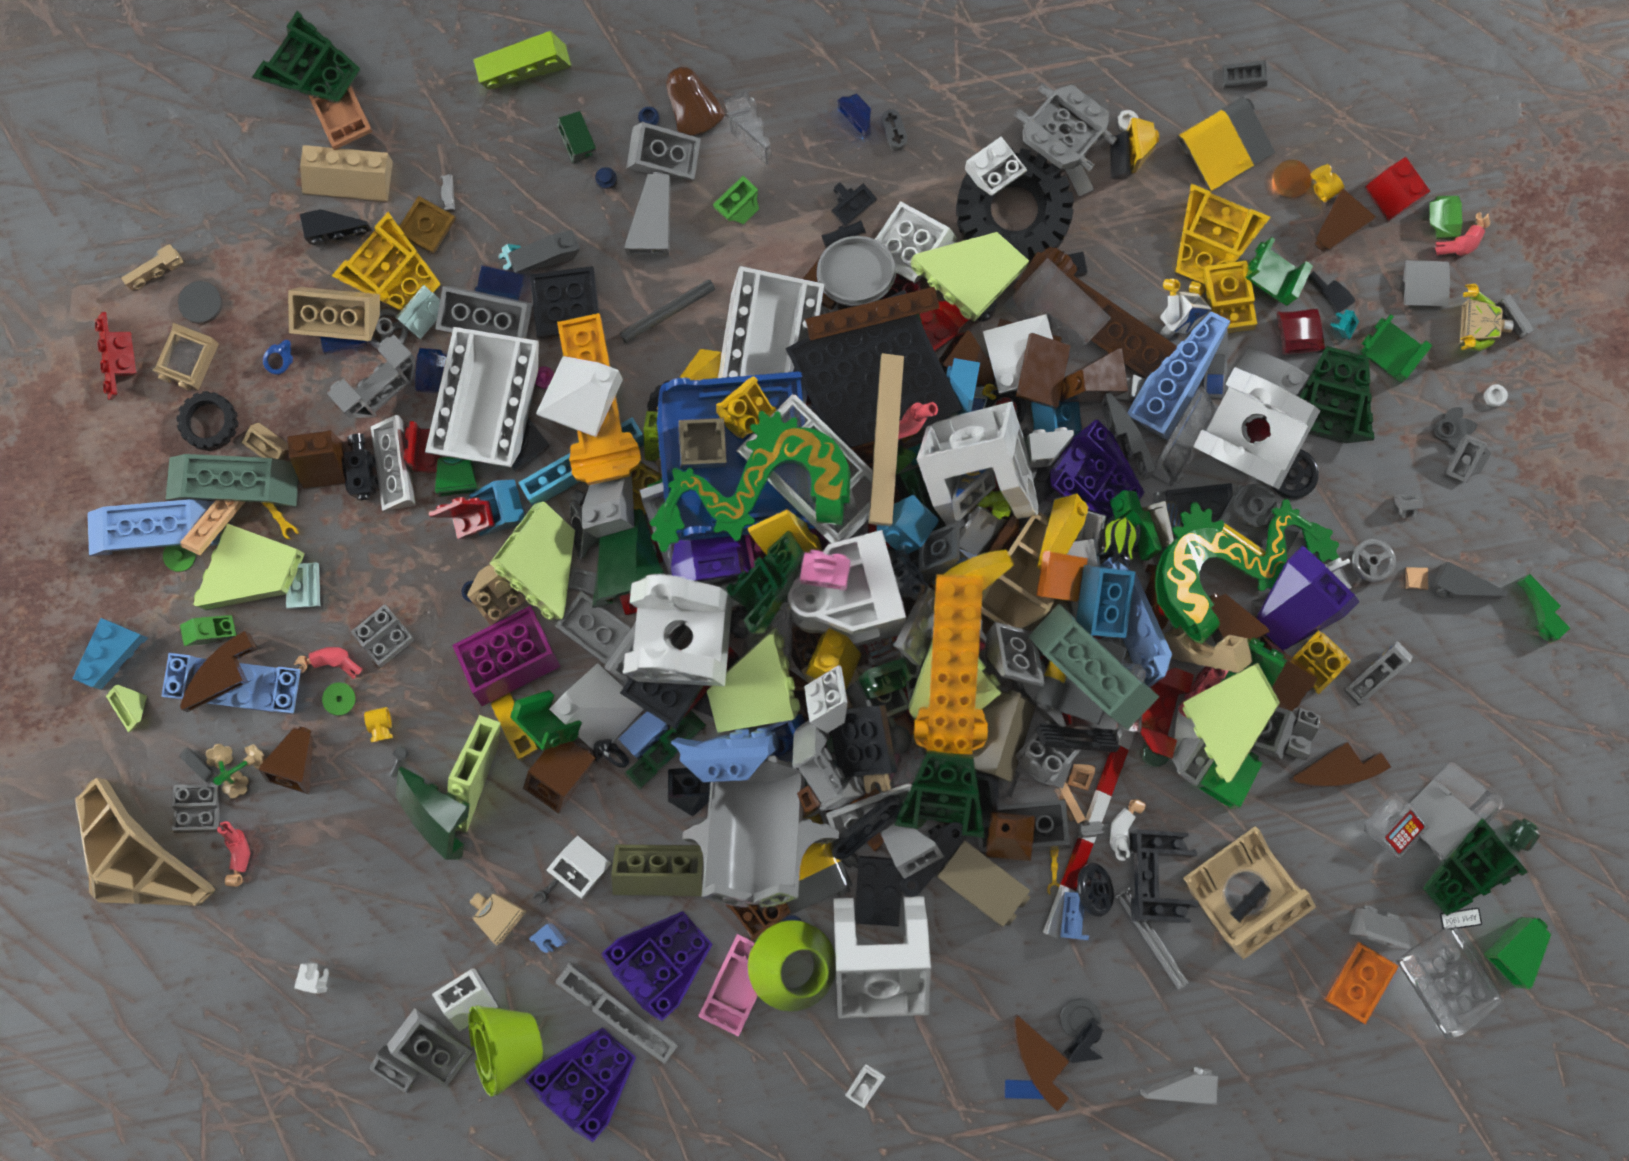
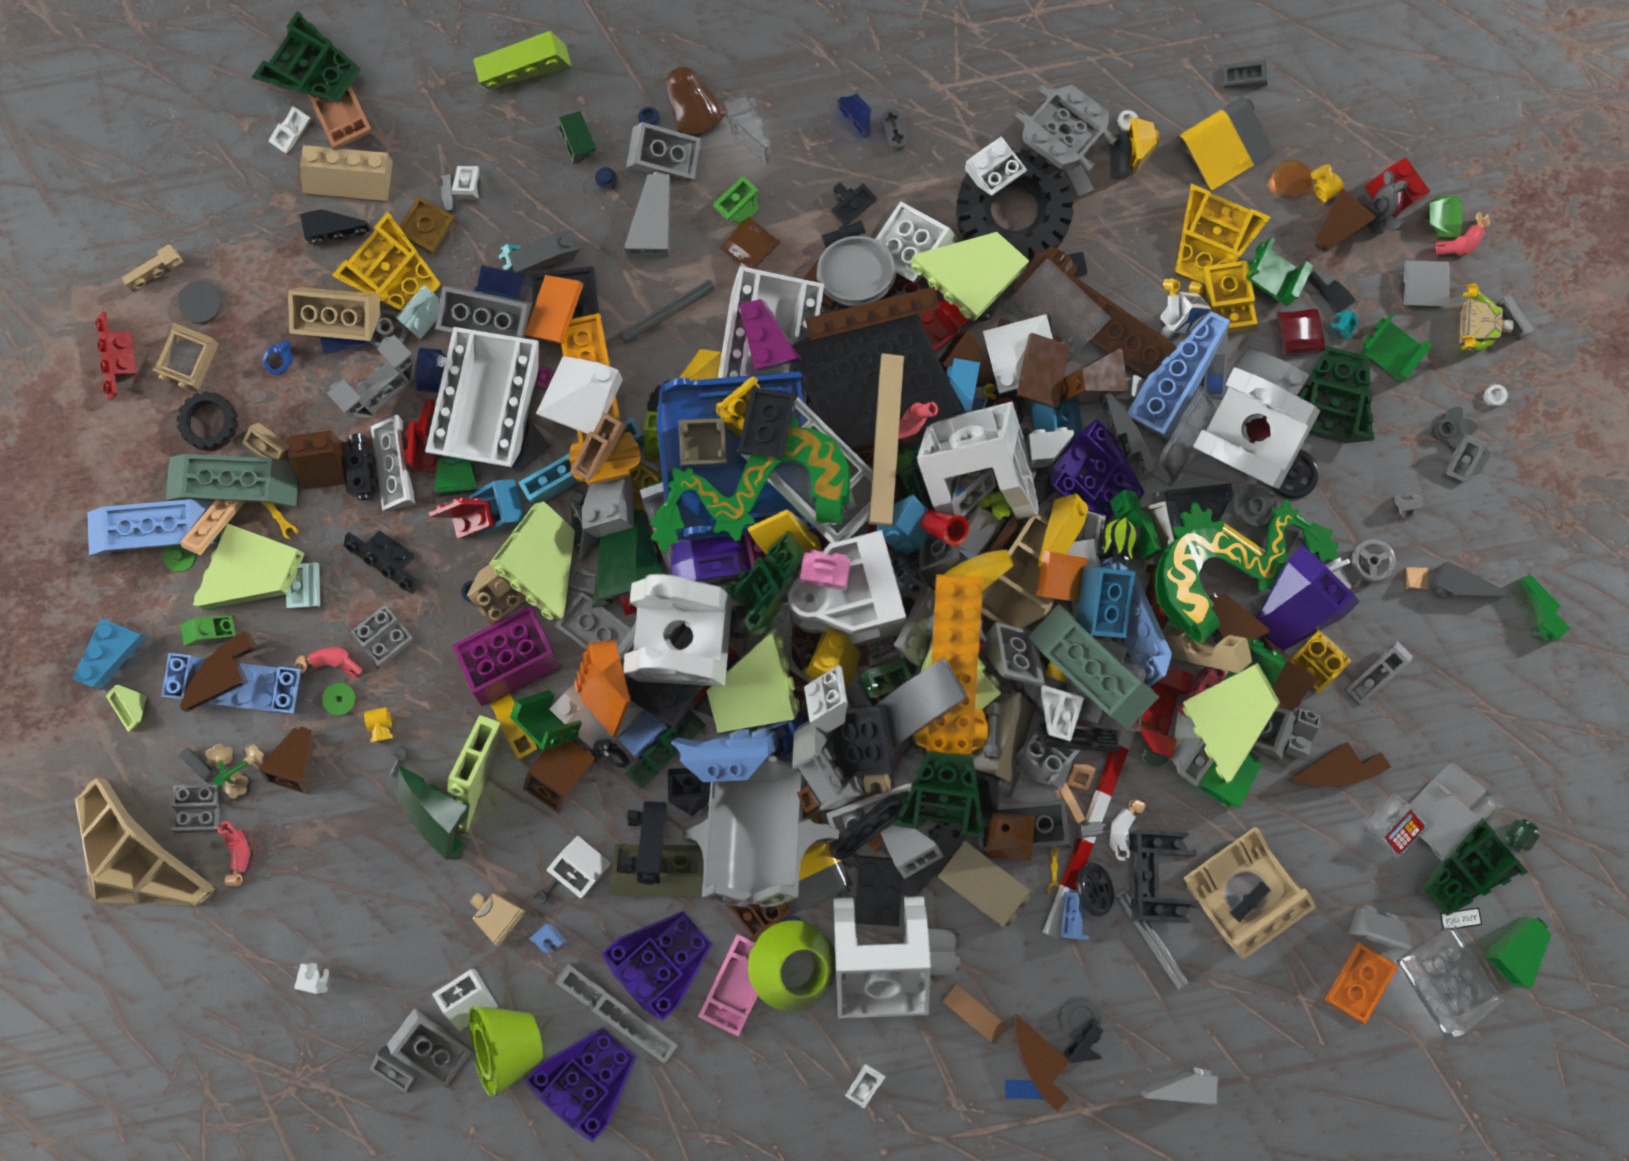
(291, 130): none -> white slope
(385, 556): none -> black bracket
(425, 420): none -> red tile
(466, 183): none -> white slope
(554, 309): none -> orange tile
(598, 446): none -> medium nougat slope
(603, 685): none -> orange slope
(651, 844): none -> black brick
(749, 244): none -> reddish brown slope
(765, 337): none -> magenta wedge
(767, 423): none -> black plate
(922, 701): none -> slope
(942, 951): none -> light grey brick
(948, 527): none -> red plant
(974, 1013): none -> medium nougat slope
(991, 750): none -> dark grey bar
(1060, 711): none -> white wing
(1386, 204): none -> dark grey animal

